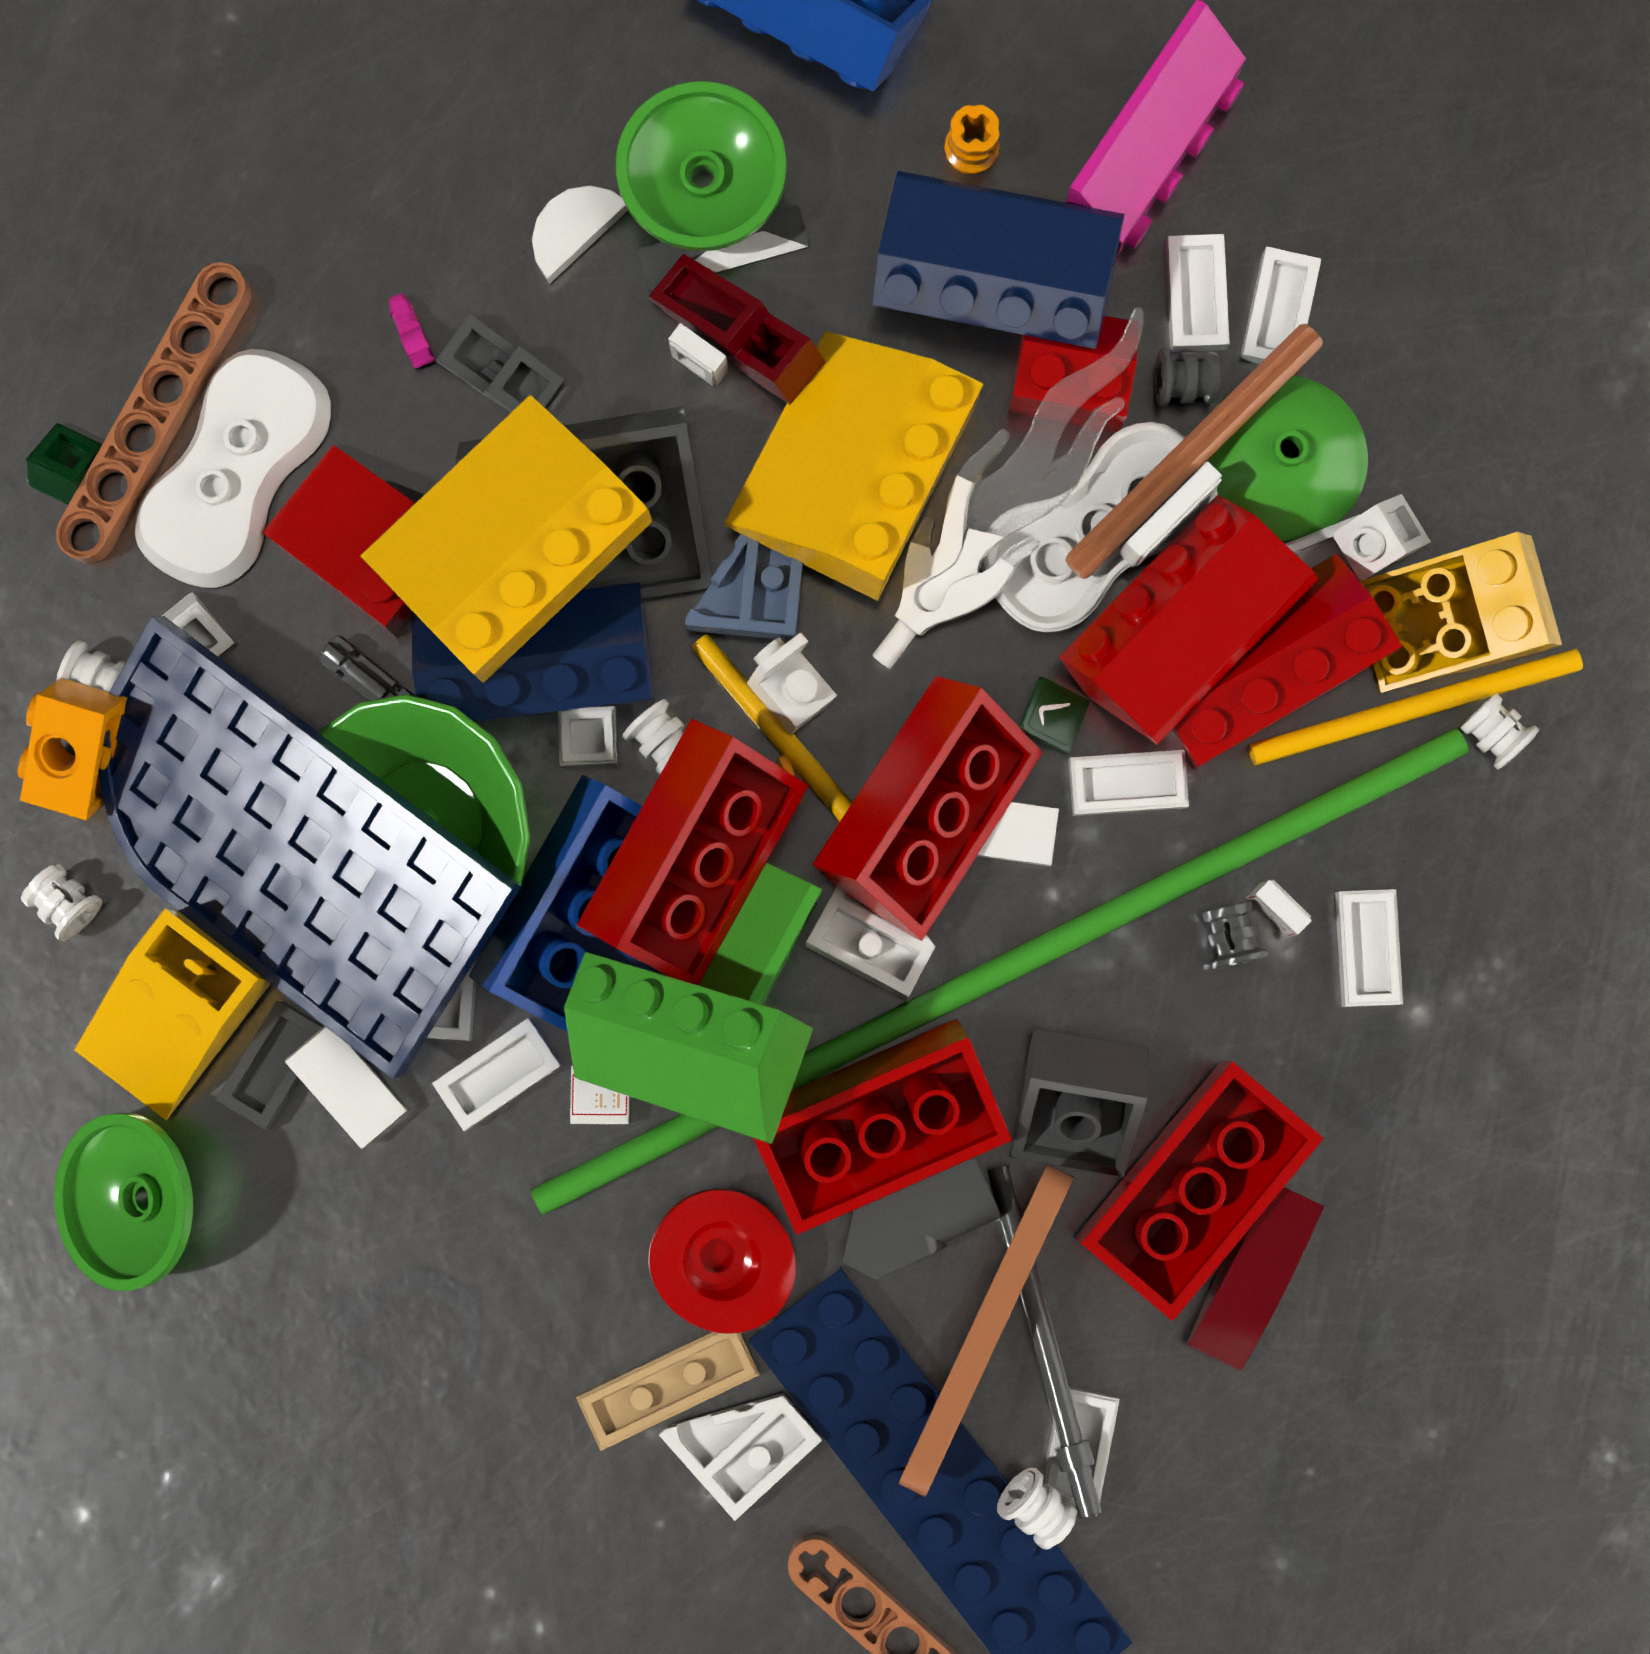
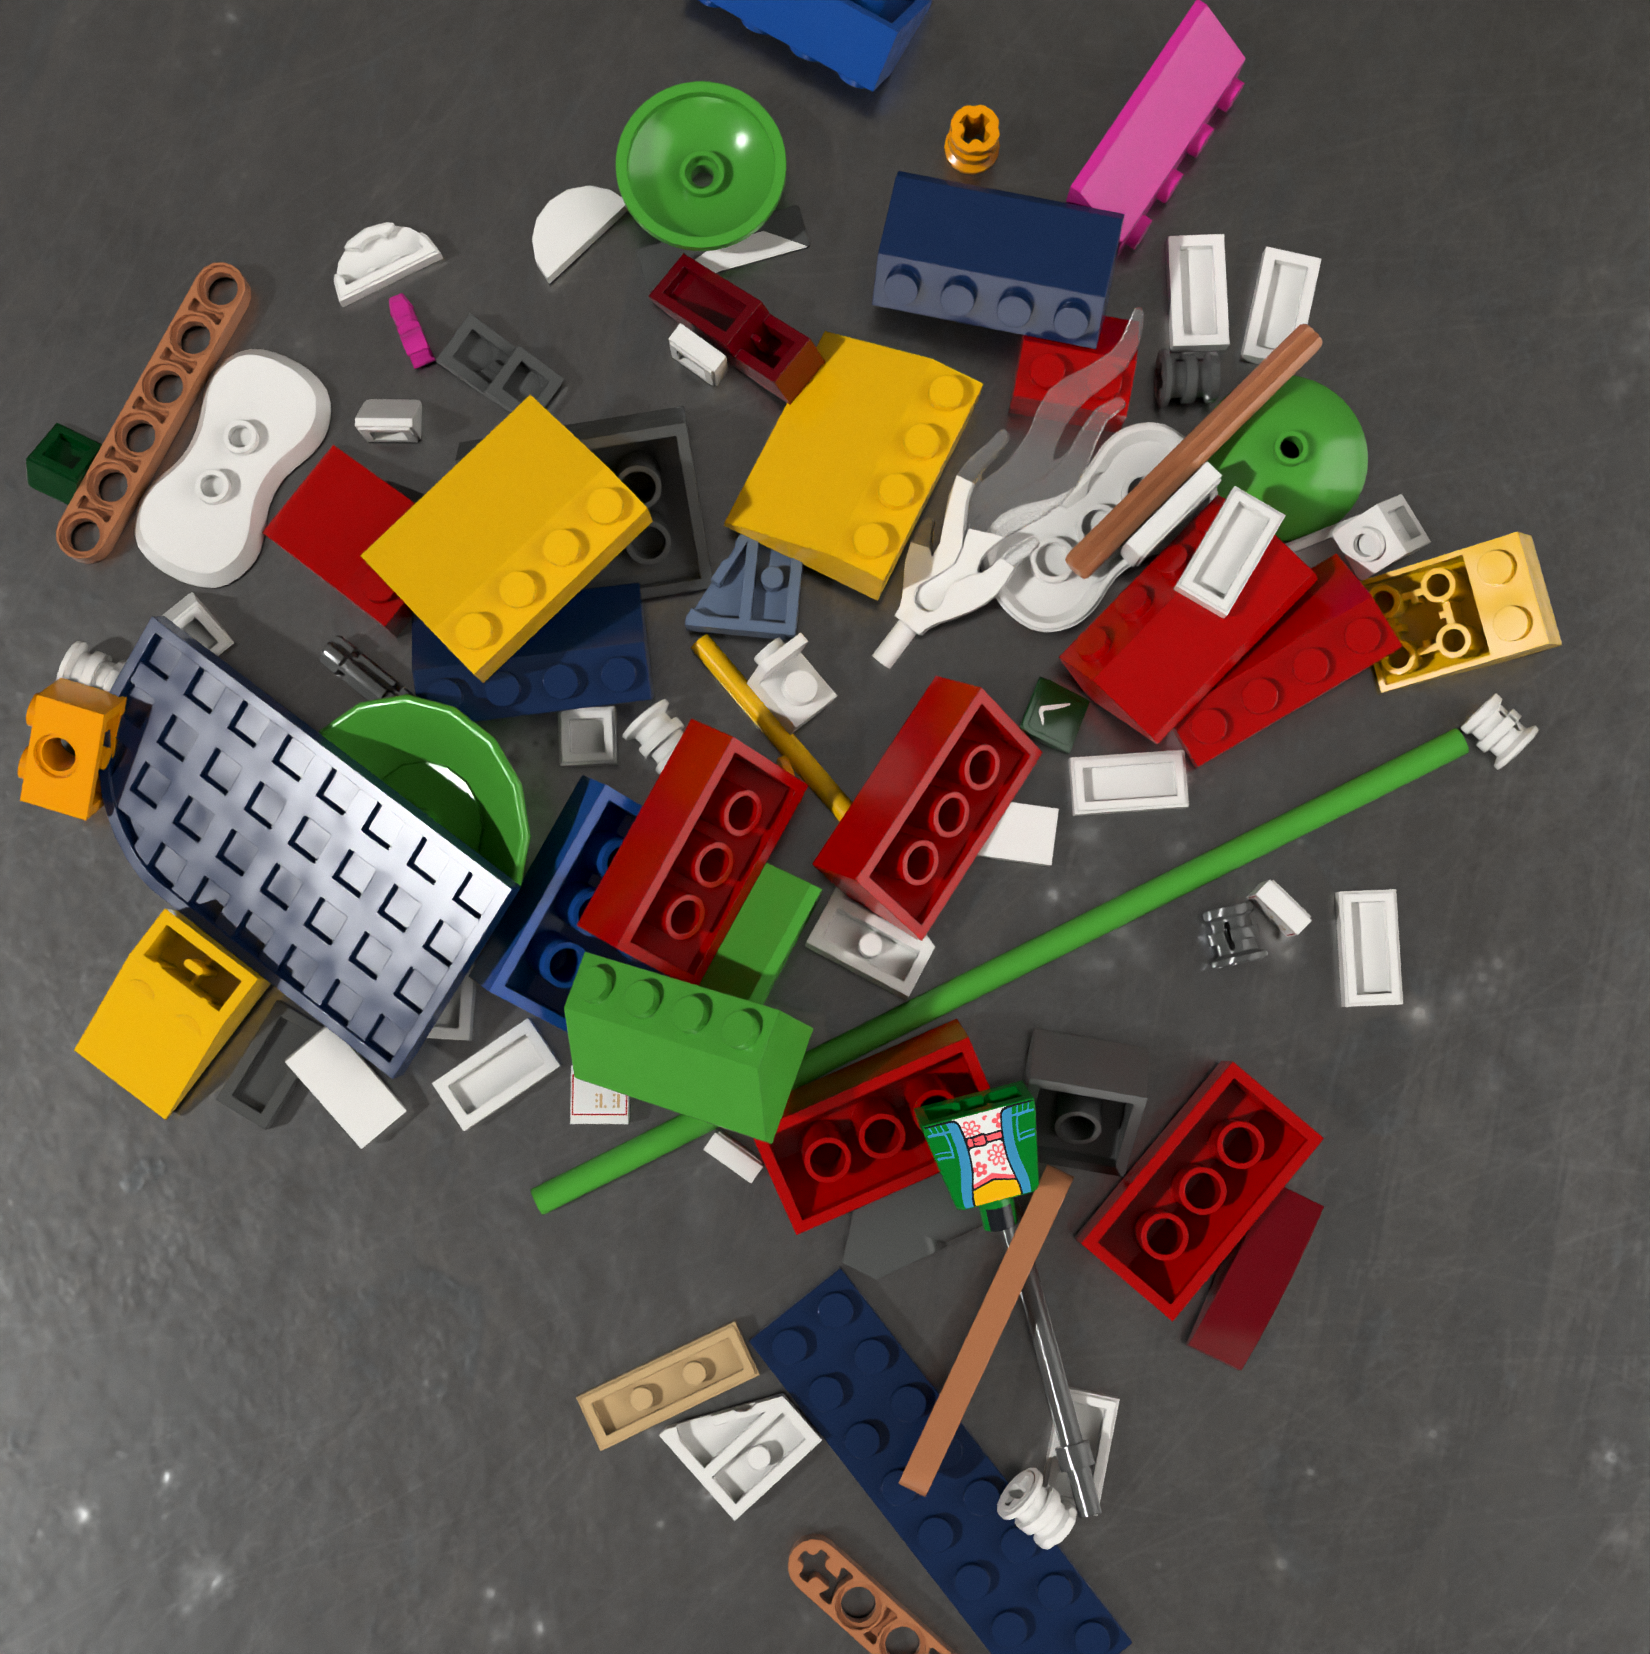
(61, 901): white bush -> none
(123, 1201): bright green dish -> none
(379, 258): none -> white tile
(390, 420): none -> white slope
(722, 1261): red hat -> none
(734, 1155): none -> white tile
(985, 1149): none -> torso
(1229, 552): none -> white tile
(1415, 706): yellow piece -> none

